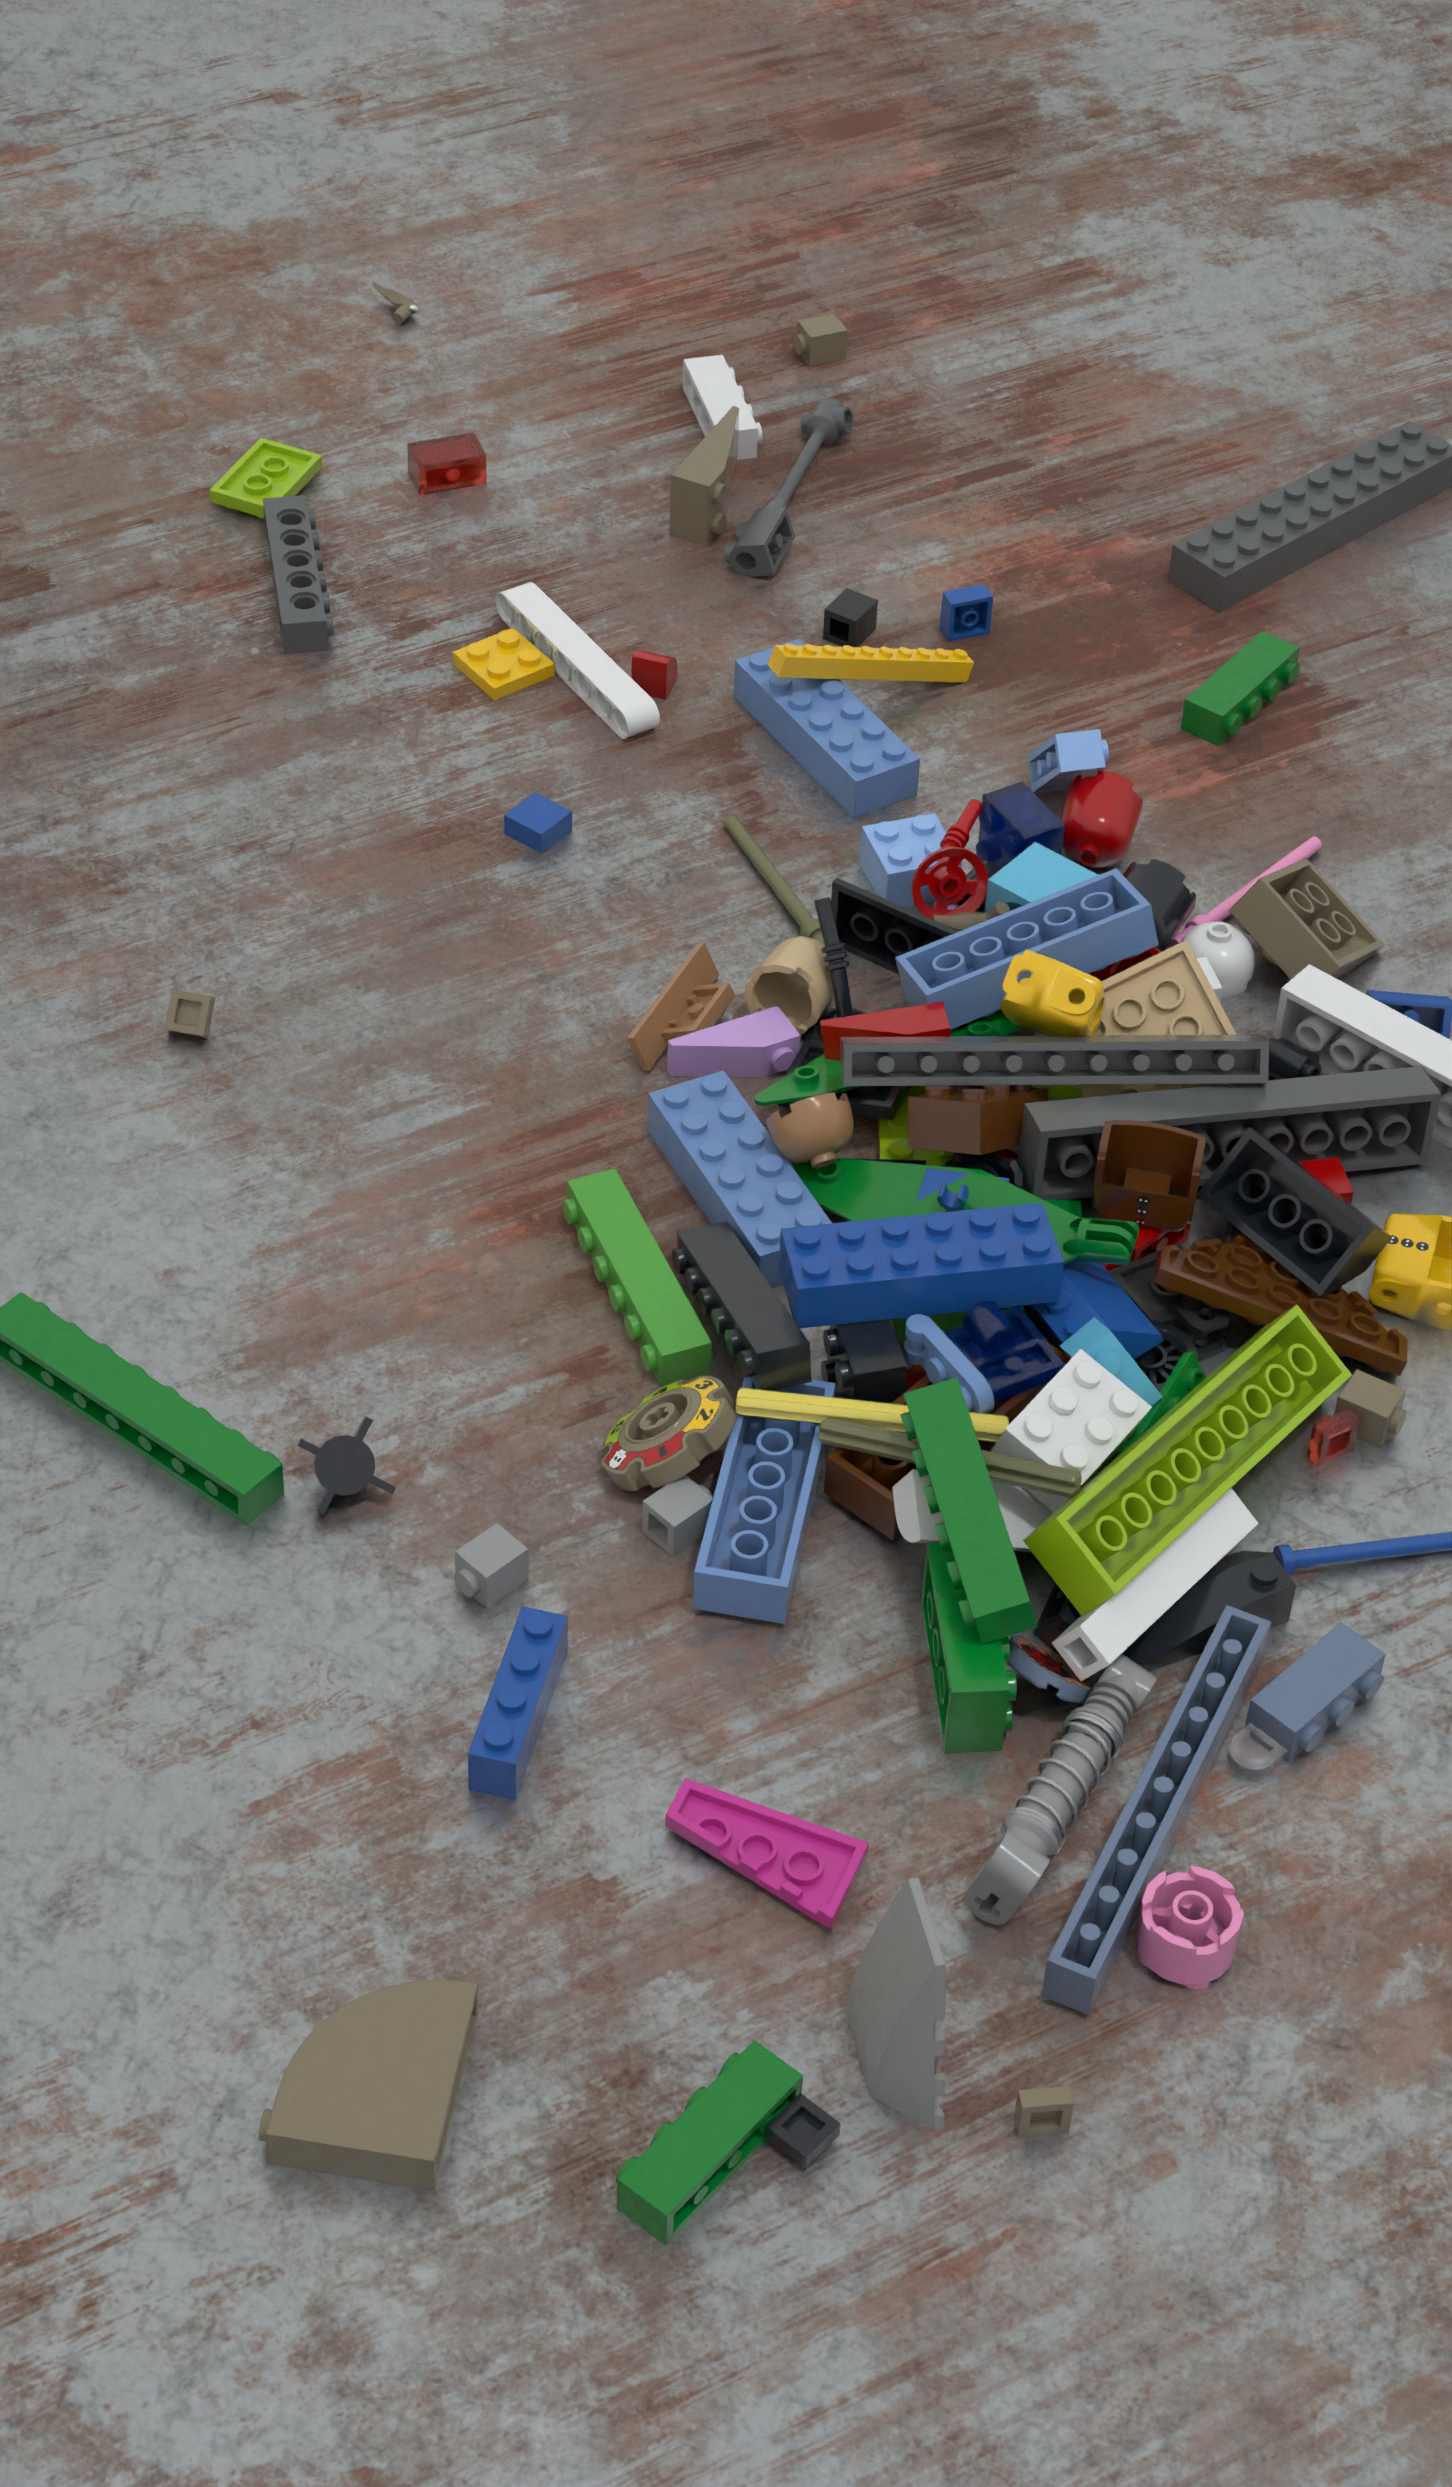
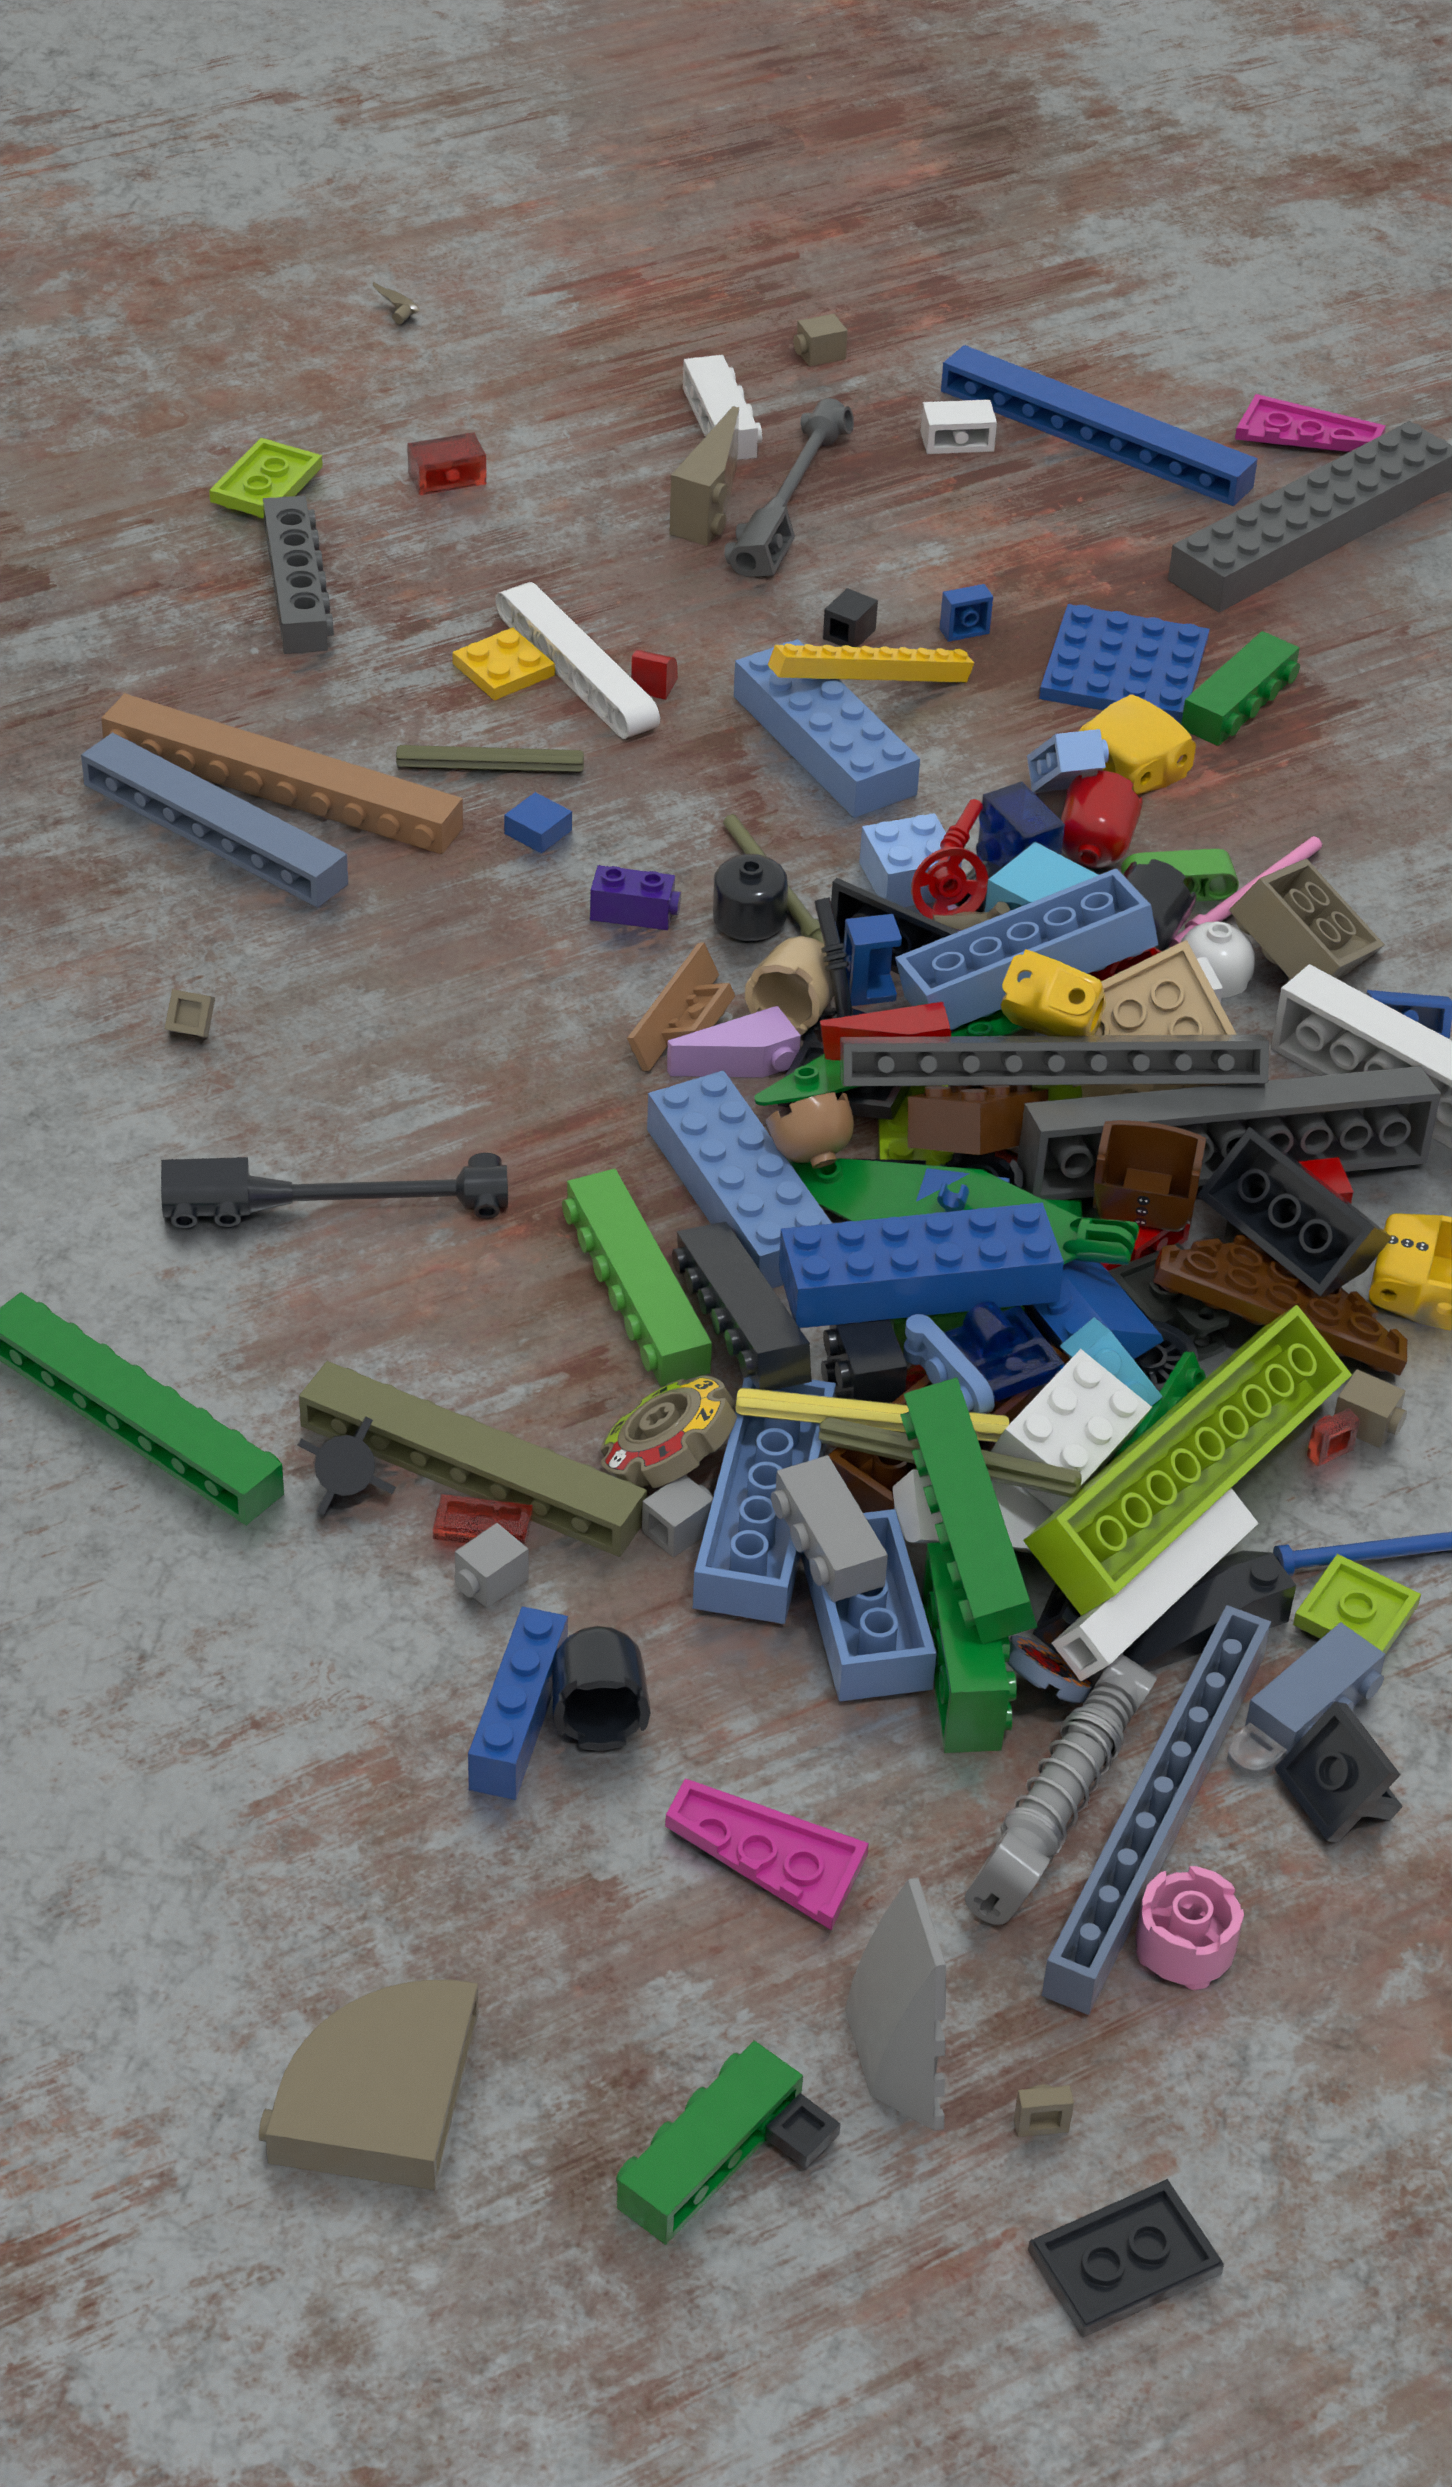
(215, 819): none -> sand blue brick
(228, 1191): none -> black bar
(290, 774): none -> medium nougat brick
(465, 1518): none -> clear red plate
(475, 1457): none -> olive brick
(489, 758): none -> olive axle
(599, 1688): none -> black cylinder
(633, 897): none -> dark purple brick
(750, 897): none -> black head
(829, 1528): none -> light grey brick
(869, 957): none -> blue panel
(880, 1637): none -> medium blue brick
(958, 426): none -> white brick
(1100, 425): none -> blue brick
(1116, 654): none -> blue plate
(1125, 2257): none -> black tile
(1144, 743): none -> yellow piece
(1206, 870): none -> bright green beam
(1291, 1060): black brick -> none
(1299, 425): none -> dark pink wing
(1340, 1774): none -> black bracket
(1360, 1600): none -> lime plate

